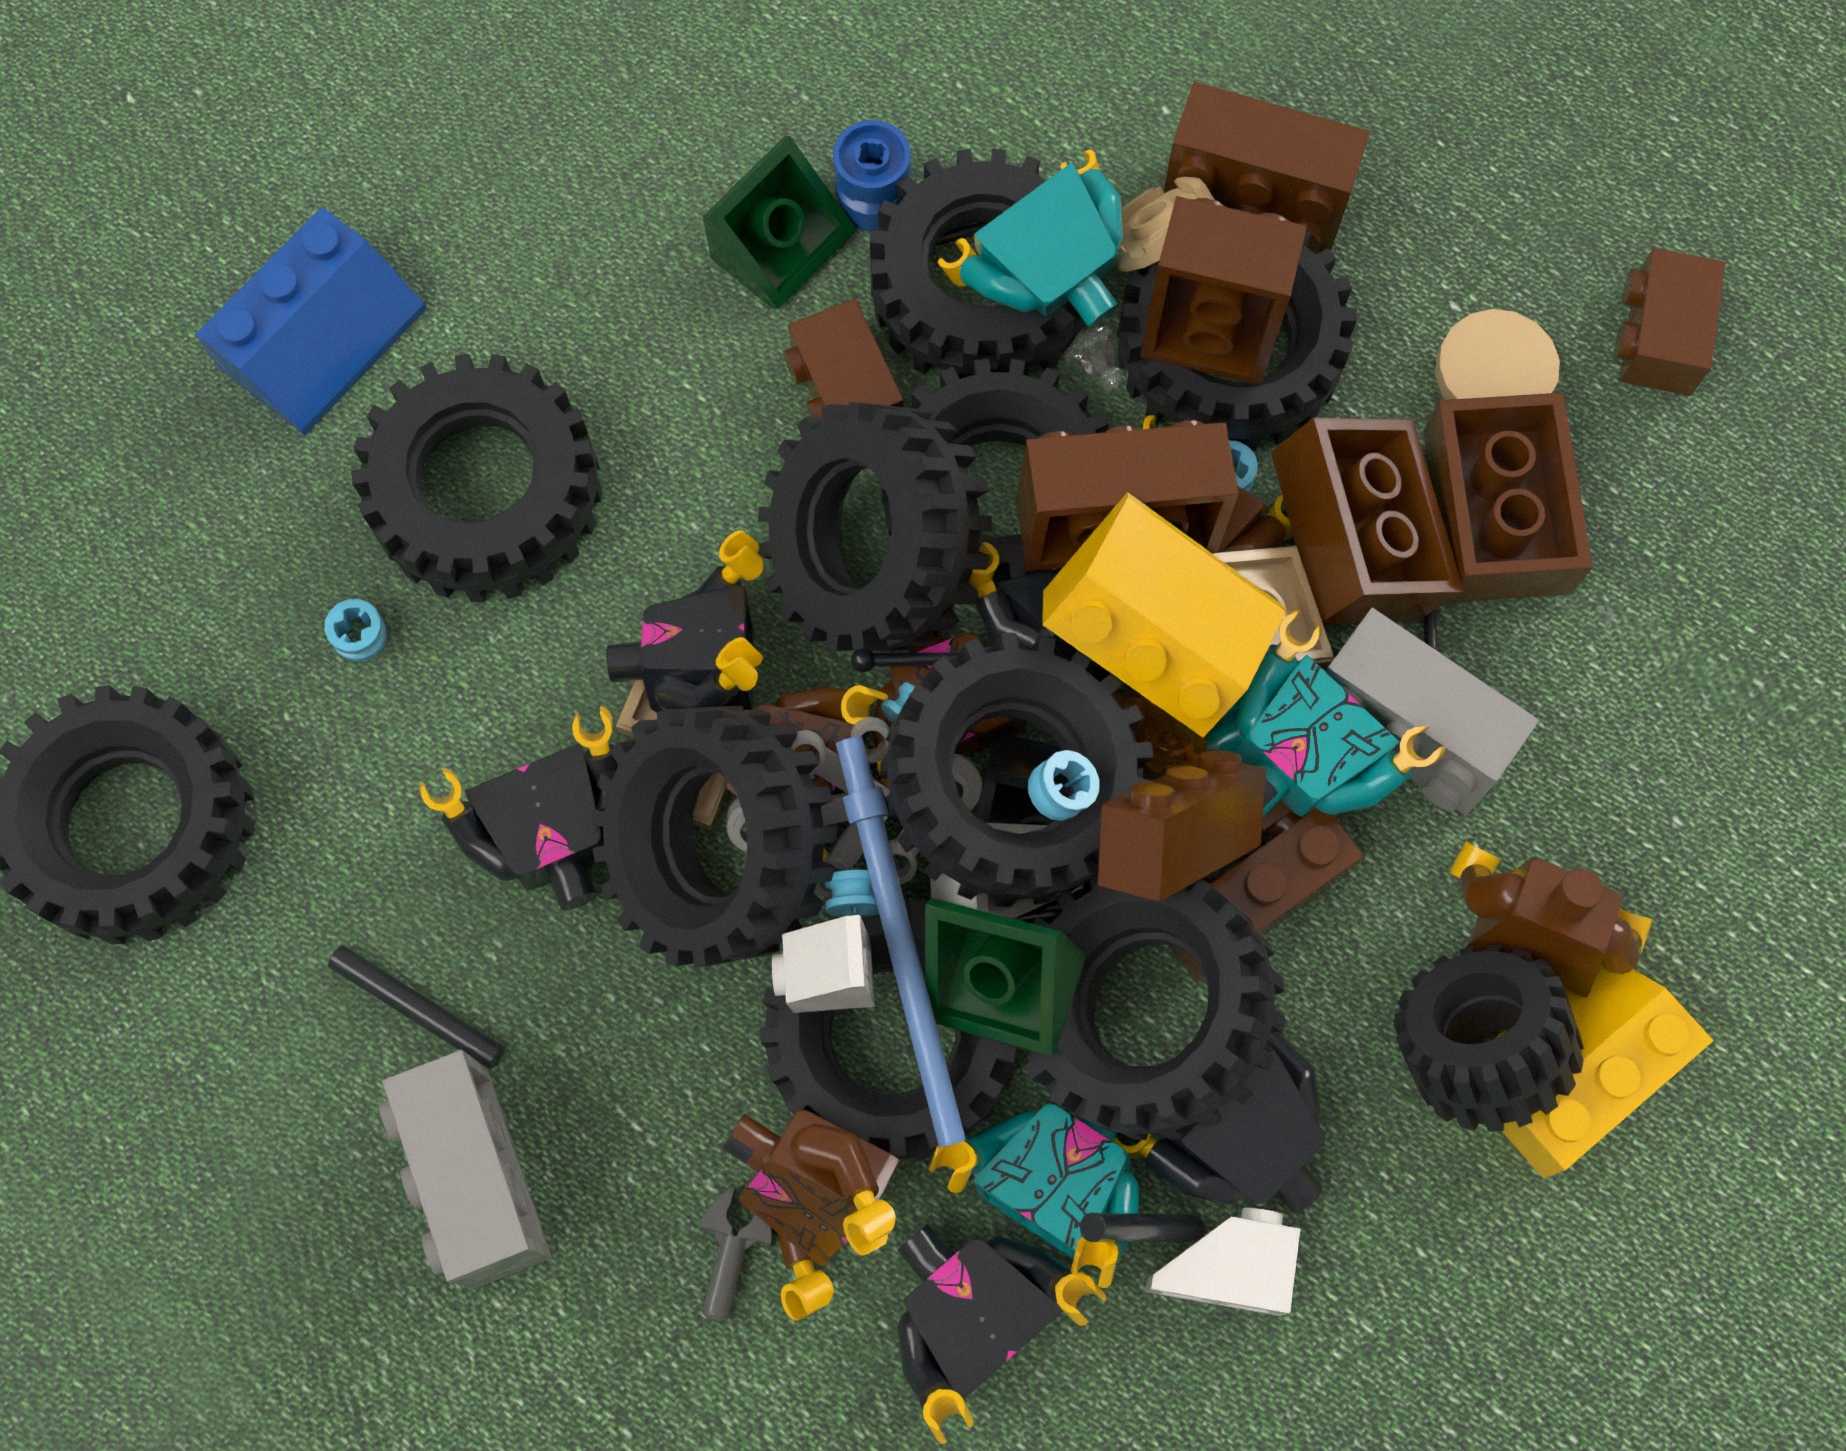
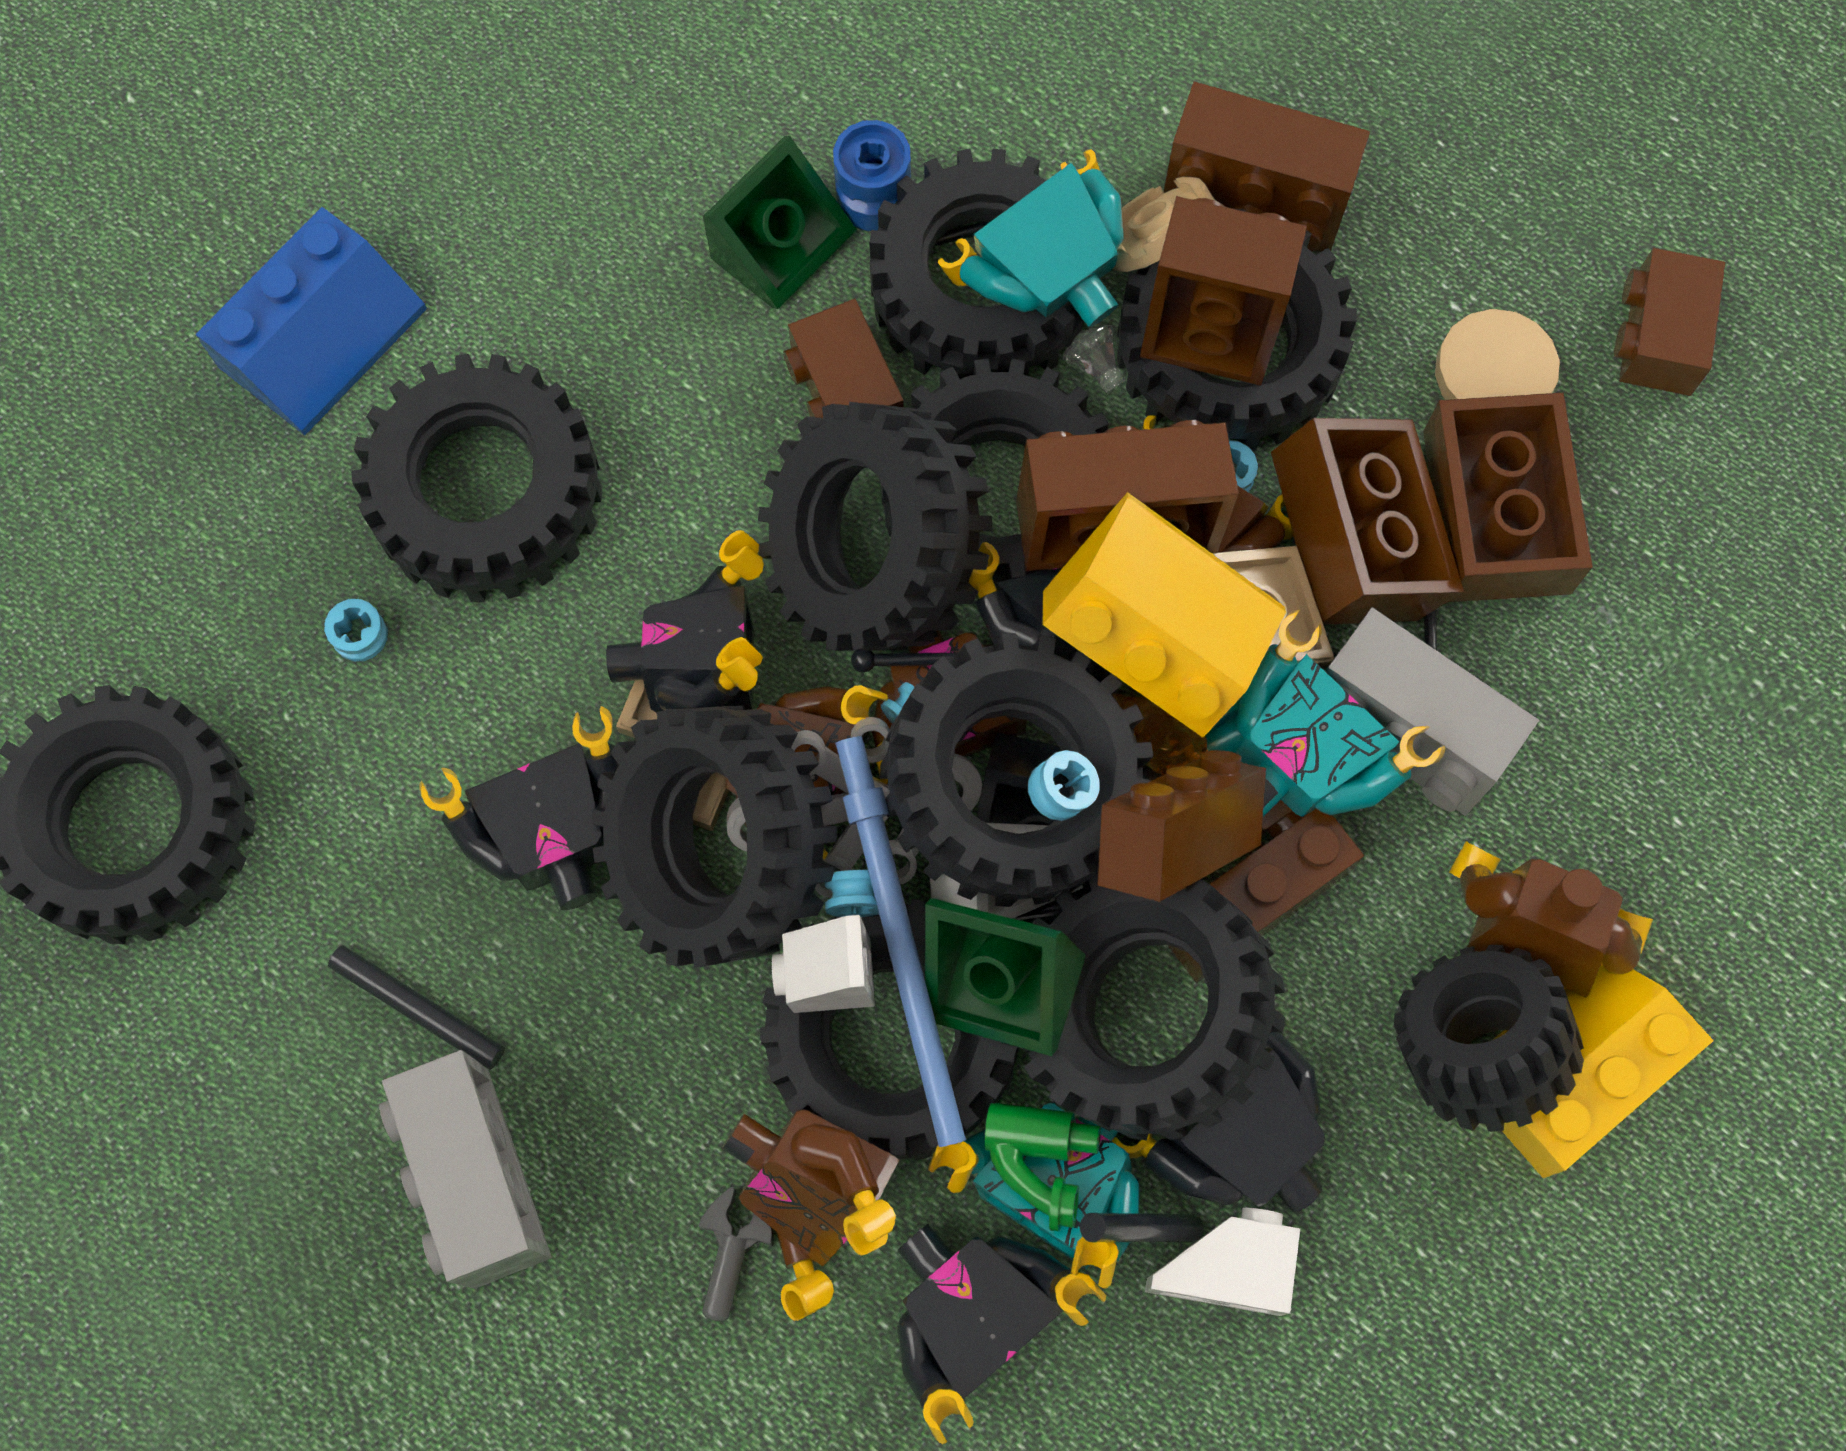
(1038, 1133): none -> green plant

